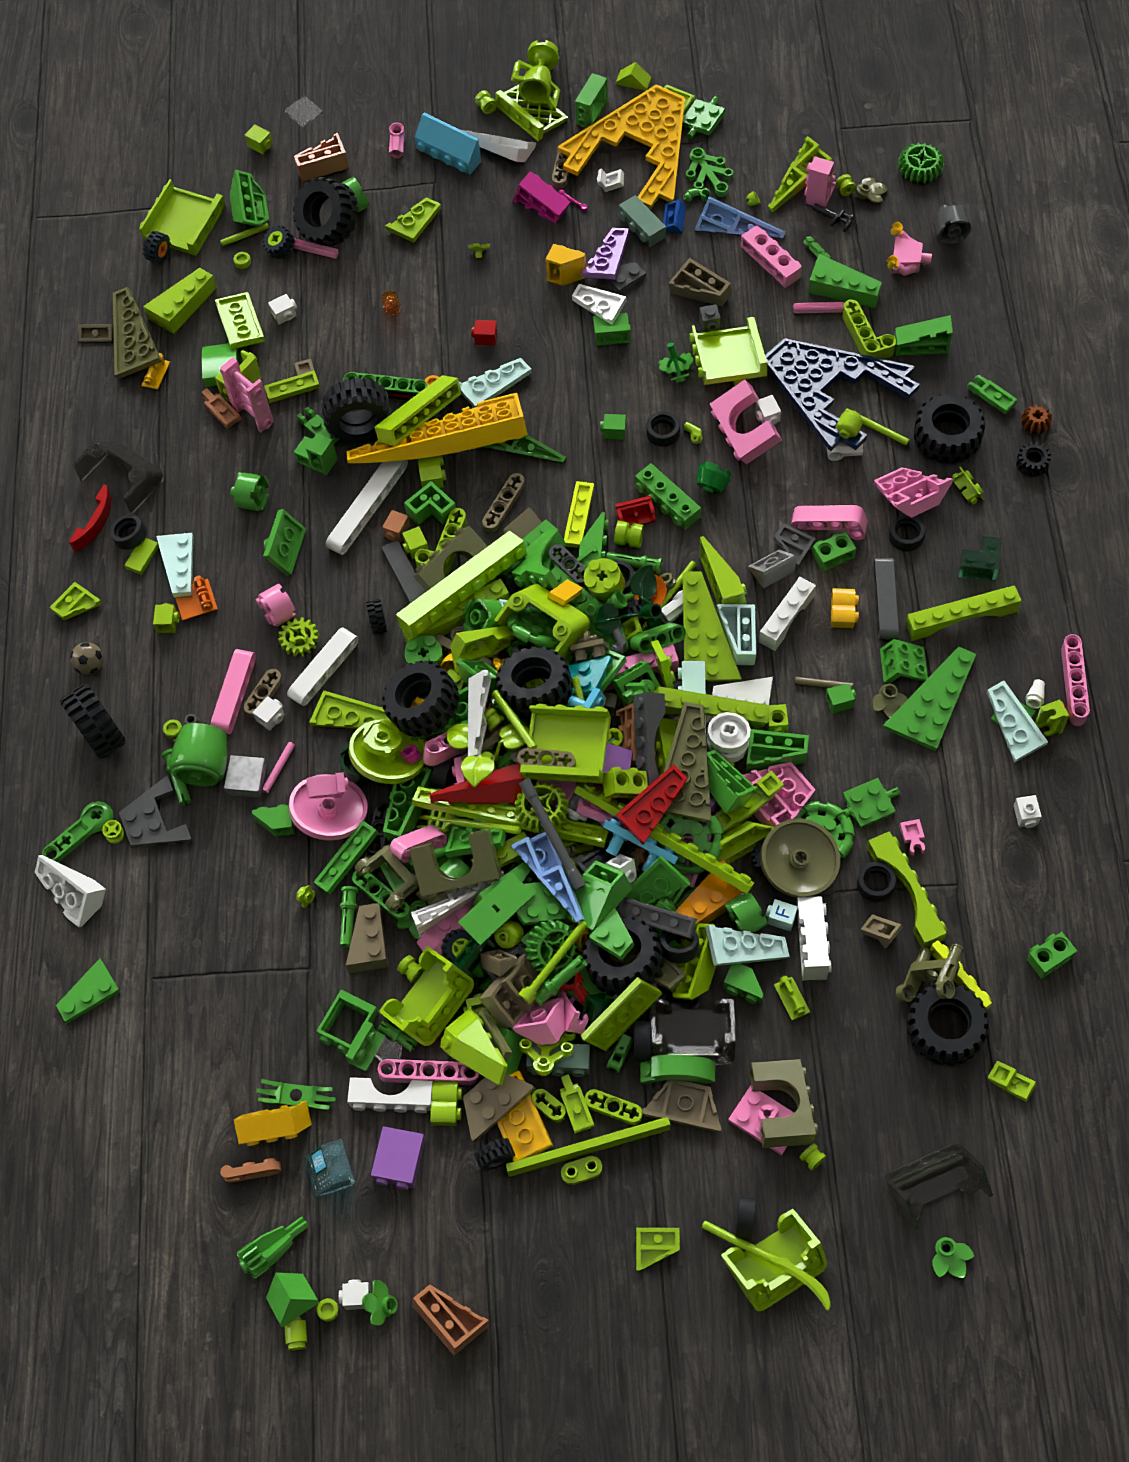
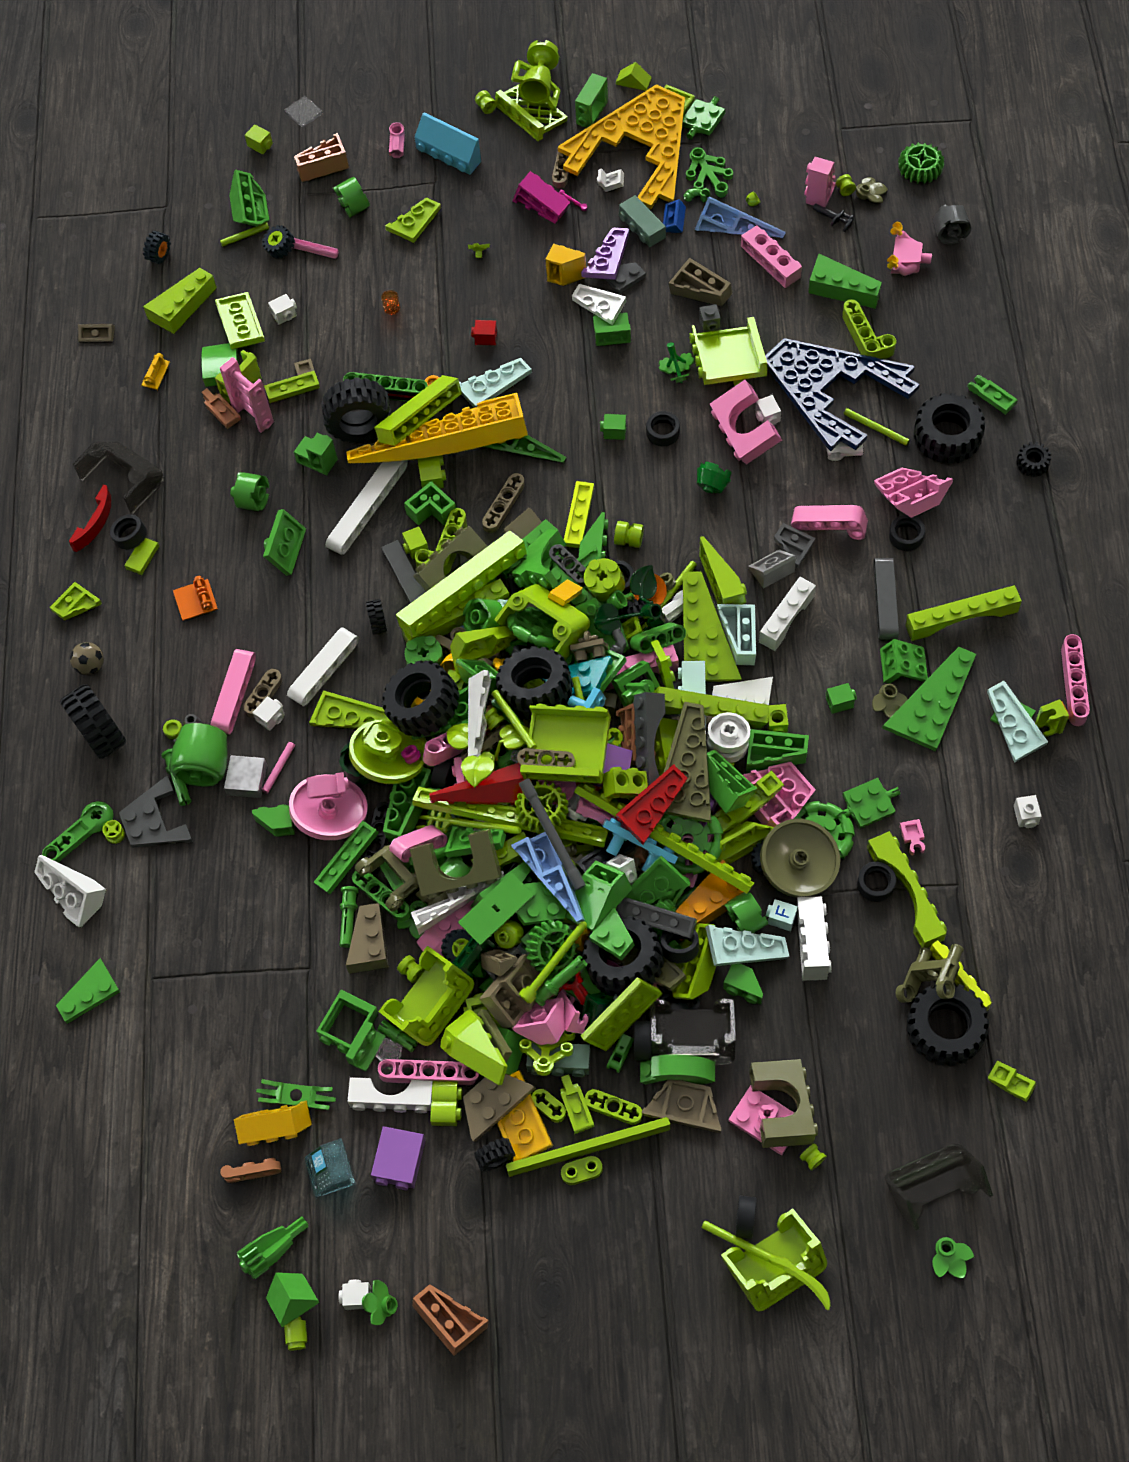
(132, 341): olive wing -> none
(165, 618): lime brick -> none
(178, 561): light aqua wing -> none
(183, 217): lime panel -> none
(242, 260): lime tile -> none
(276, 605): bright pink brick -> none
(298, 637): lime gear -> none
(305, 895): lime plate -> none
(308, 211): black tyre -> none
(315, 424): bright green hinge -> none
(327, 1310): lime tile -> none
(395, 526): nougat brick -> none
(510, 148): white wedge -> none
(636, 511): red hinge -> none
(637, 562): bright green pin -> none
(655, 1245): lime wing -> none
(667, 496): bright green brick -> none
(696, 433): lime arm -> none
(791, 997): lime hinge -> none
(796, 175): lime wedge -> none
(814, 247): bright green axle -> none
(818, 682): dark tan bar -> none
(820, 307): bright pink axle -> none
(835, 554): bright green brick -> none
(843, 608): yellow brick -> none
(849, 424): lime head -> none
(881, 929): dark tan slope -> none
(924, 337): bright green wedge -> none
(972, 491): lime hinge -> none
(982, 564): clear green brick -> none
(1035, 696): white cone -> none
(1036, 419): dark orange gear -> none
(1054, 958): bright green brick -> none

